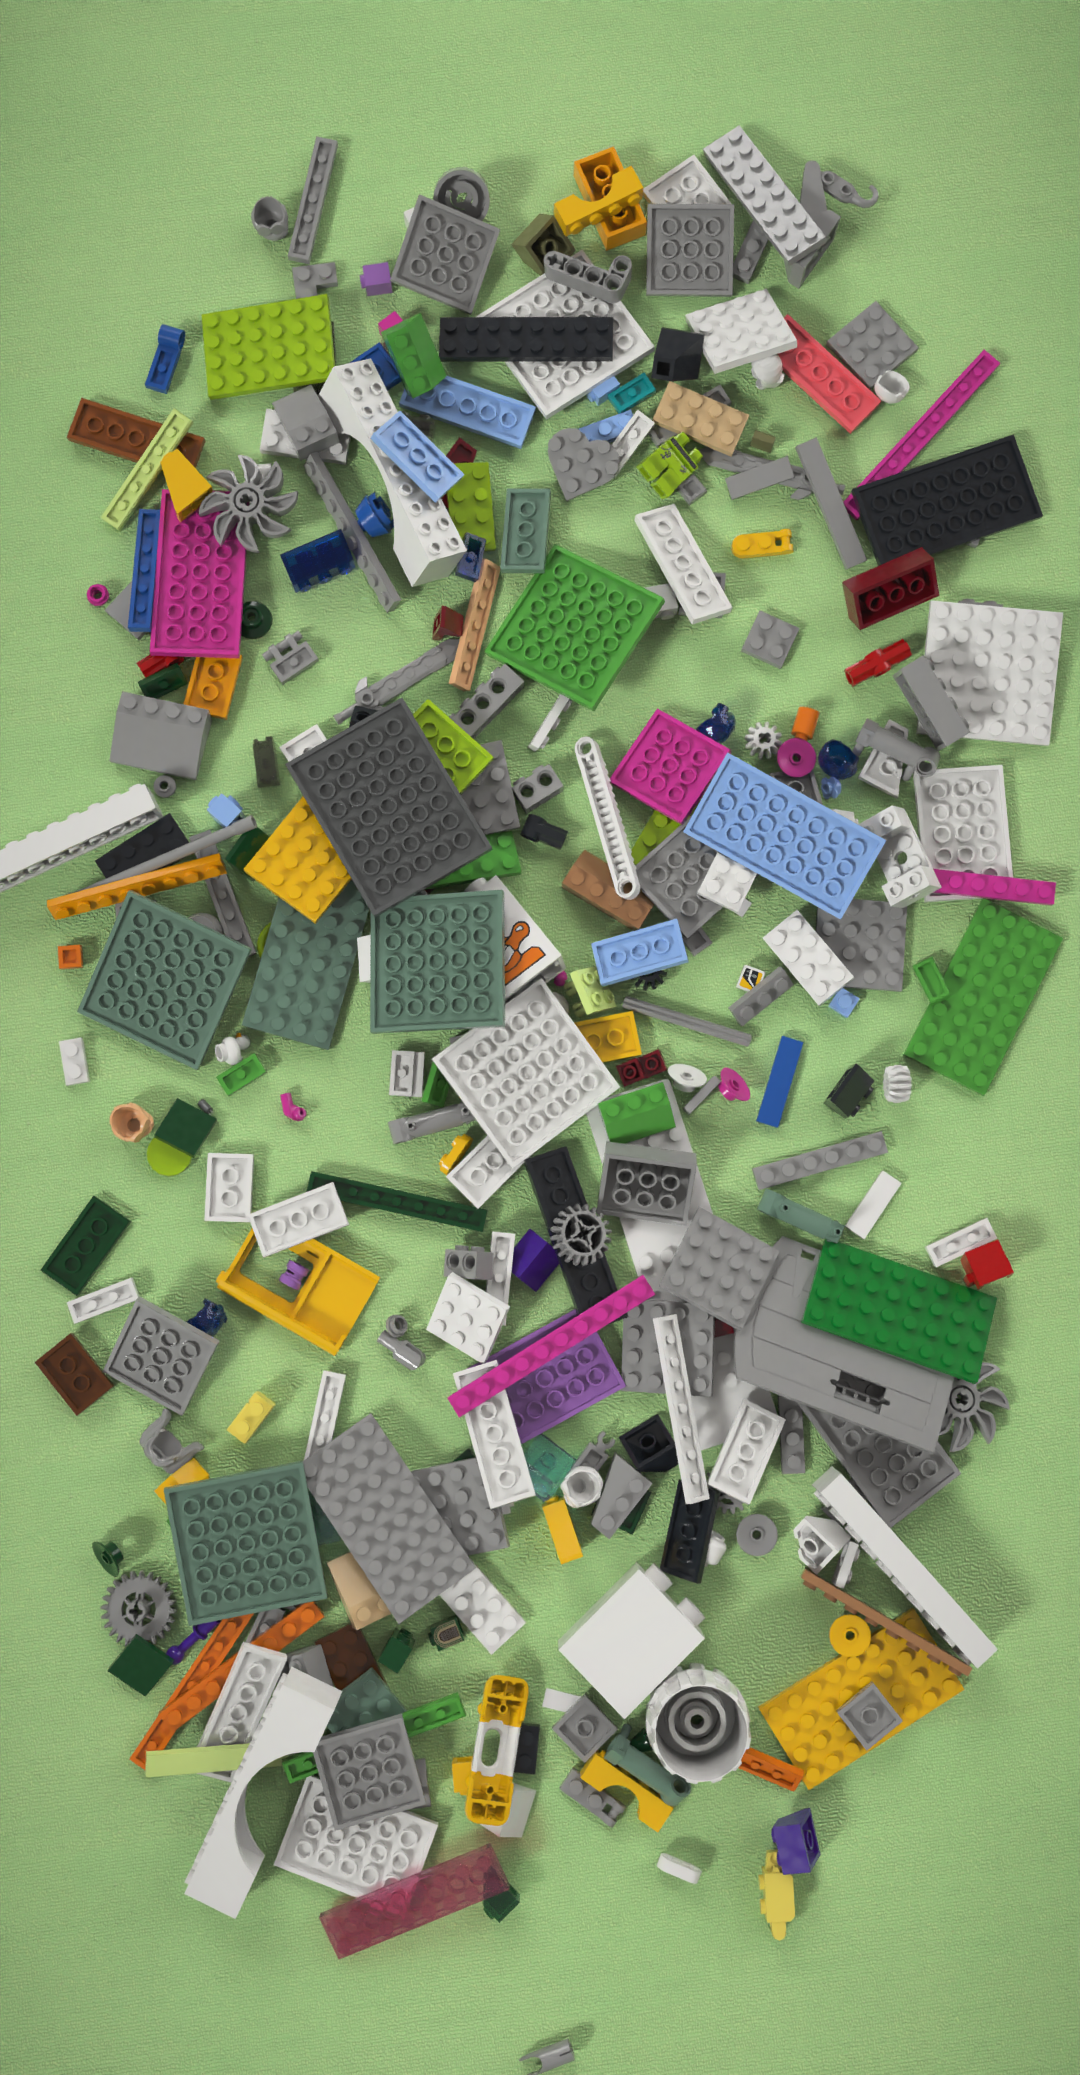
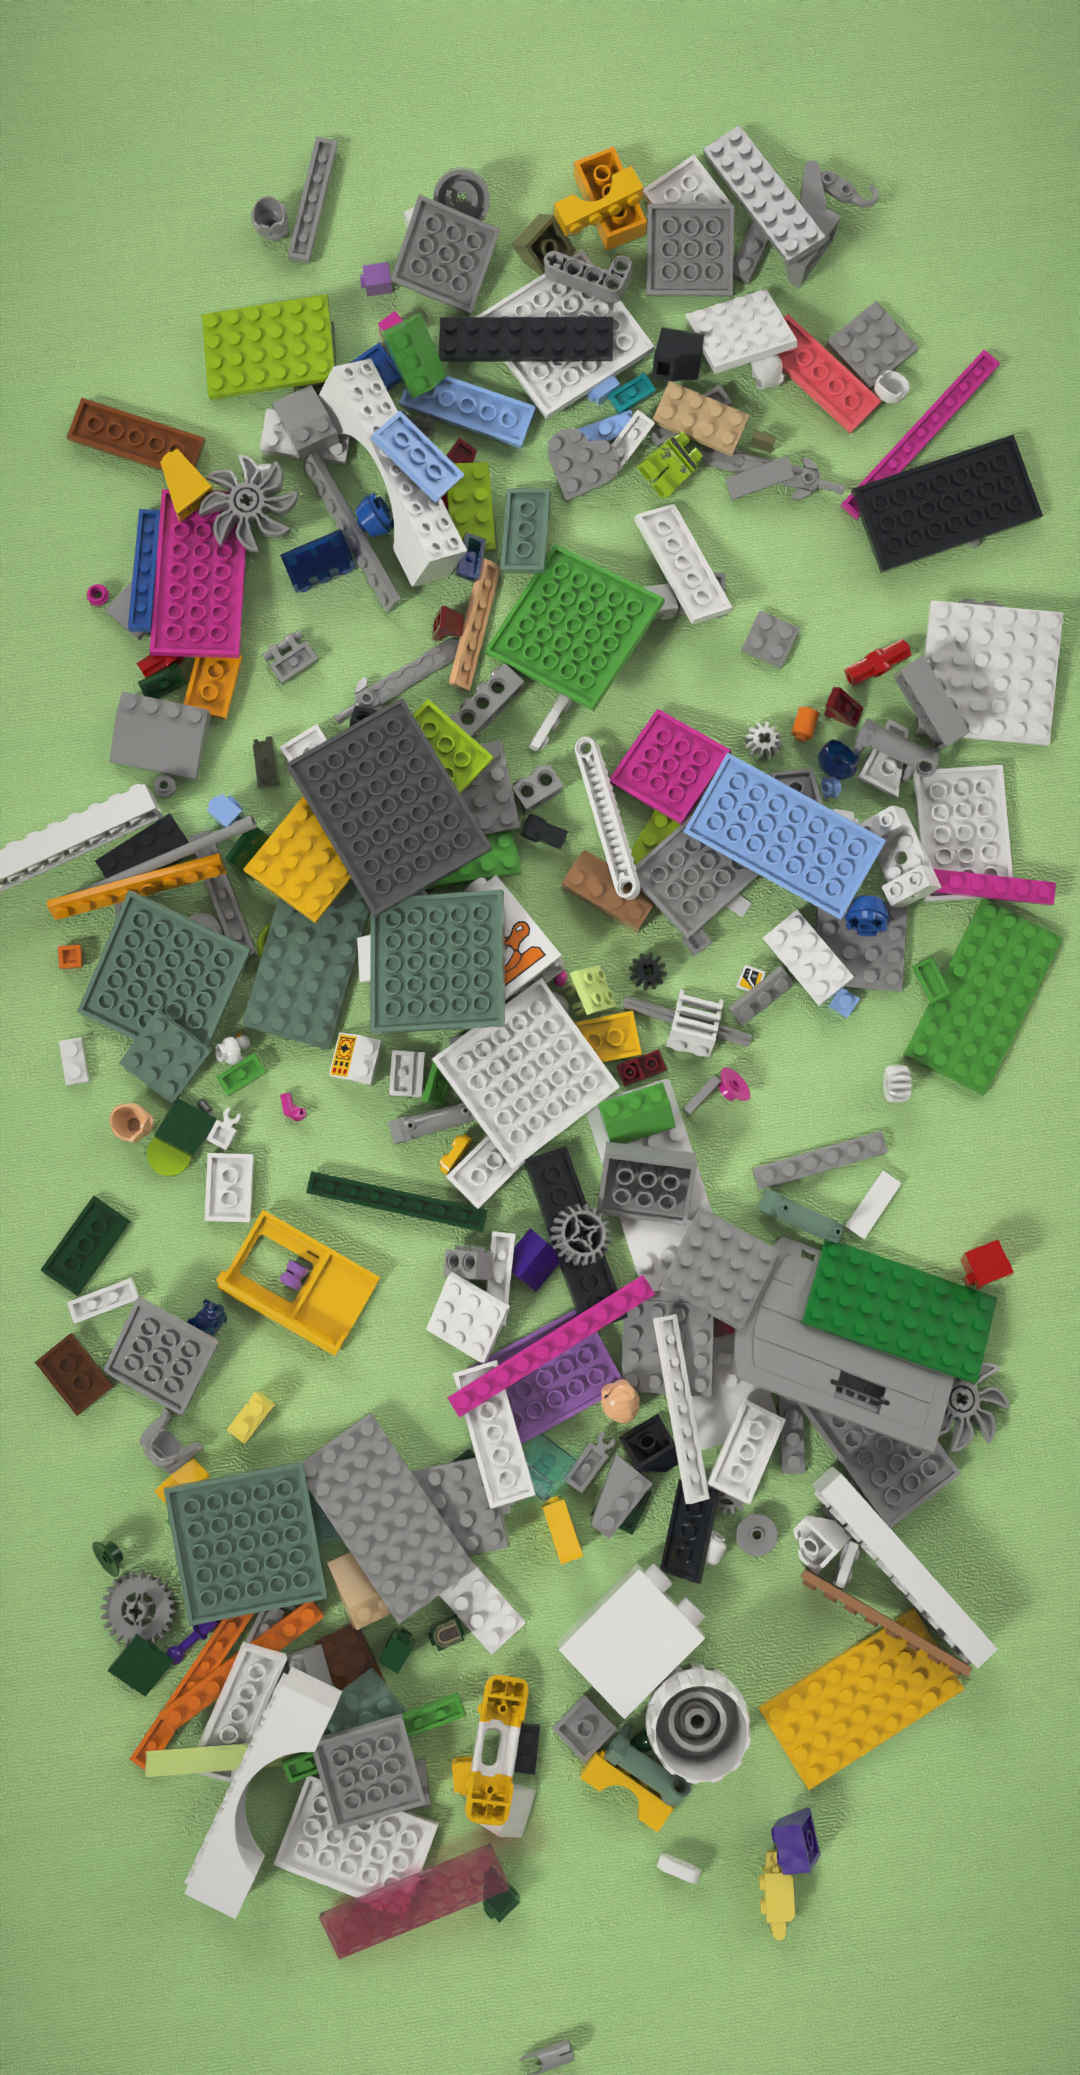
(146, 470): yellowish green tile -> none
(165, 359): blue plate -> none
(165, 1056): none -> sand green plate
(223, 1133): none -> white plate
(261, 623): dark green piece -> none
(298, 1219): white tile -> none
(313, 277): light grey plate -> none
(325, 1411): white plate -> none
(356, 1058): none -> white slope
(396, 1325): light grey plate -> none
(403, 1351): light grey arm -> none
(559, 1700): white sticker -> none
(582, 1486): white hair -> none
(592, 1798): light grey plate -> none
(622, 1402): none -> light nougat hair
(639, 952): light blue plate -> none
(686, 1077): white piece -> none
(691, 489): light grey tile -> none
(691, 1034): none -> white plate
(720, 725): clear blue hair -> none
(727, 883): white plate -> none
(762, 544): yellow plate -> none
(771, 1769): orange plate -> none
(779, 1081): blue tile -> none
(804, 752): dark pink piece -> none
(831, 503): light grey tile -> none
(843, 707): none -> dark red slope
(849, 1091): black slope -> none
(858, 1643): yellow piece -> none
(867, 916): none -> blue cone
(869, 1715): light grey plate -> none
(891, 588): dark red brick -> none
(960, 1242): white plate -> none

